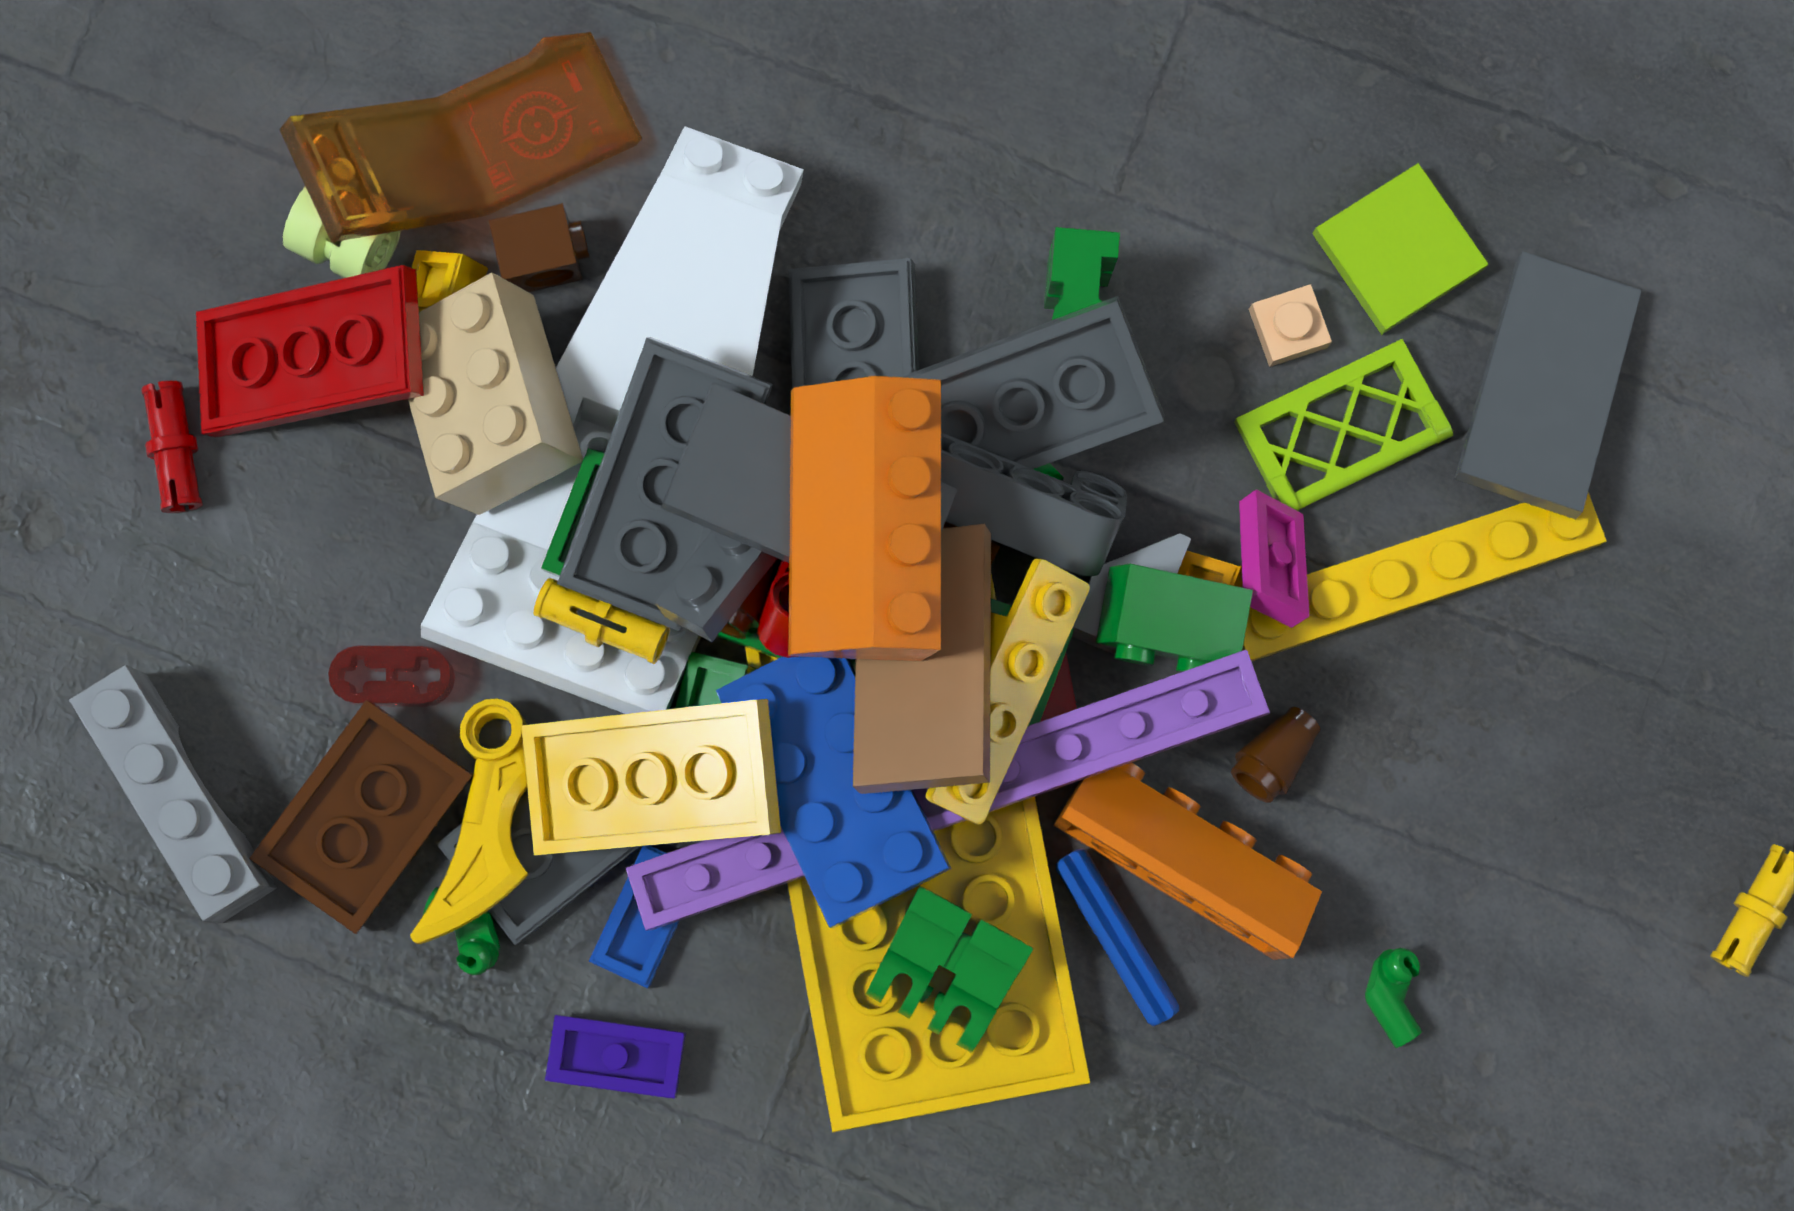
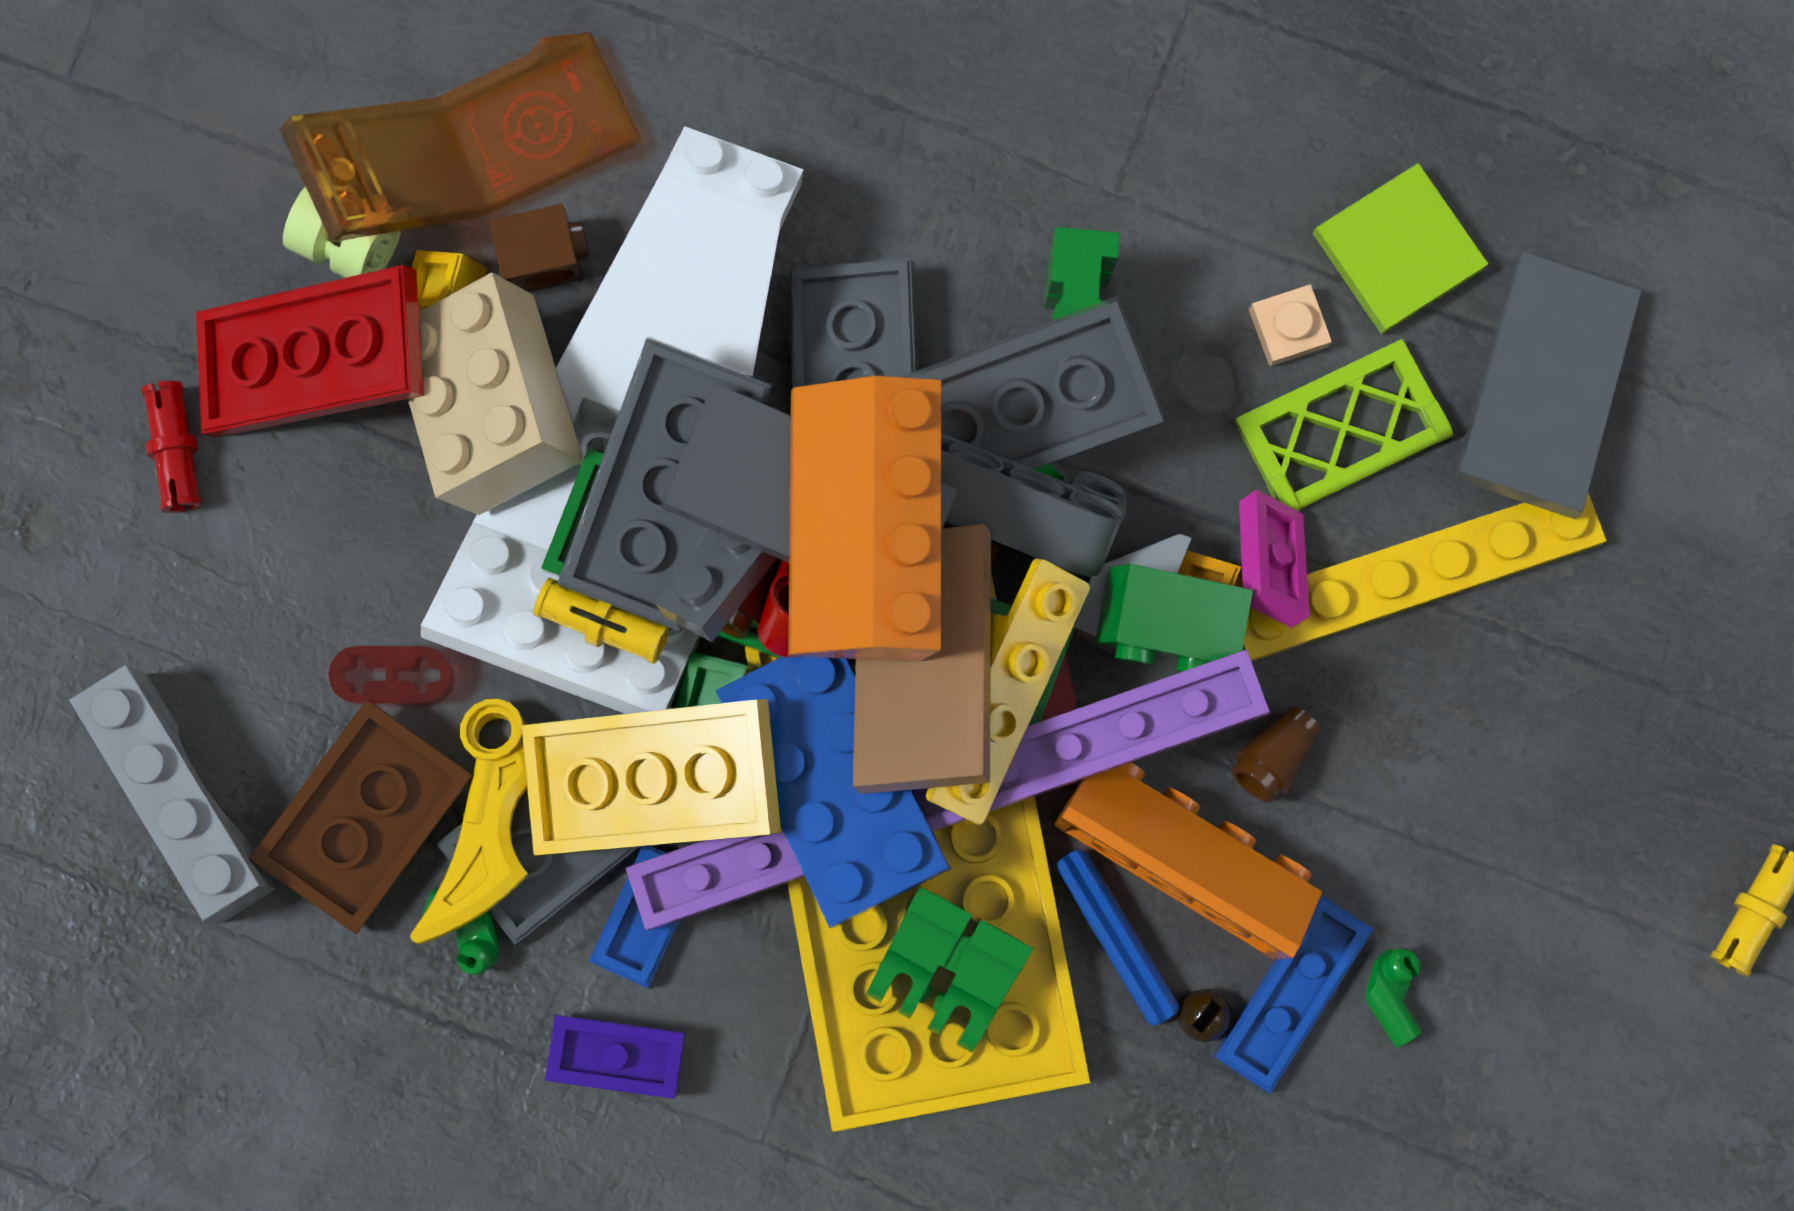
(1193, 1007): none -> dark brown hinge
(1292, 997): none -> blue tile

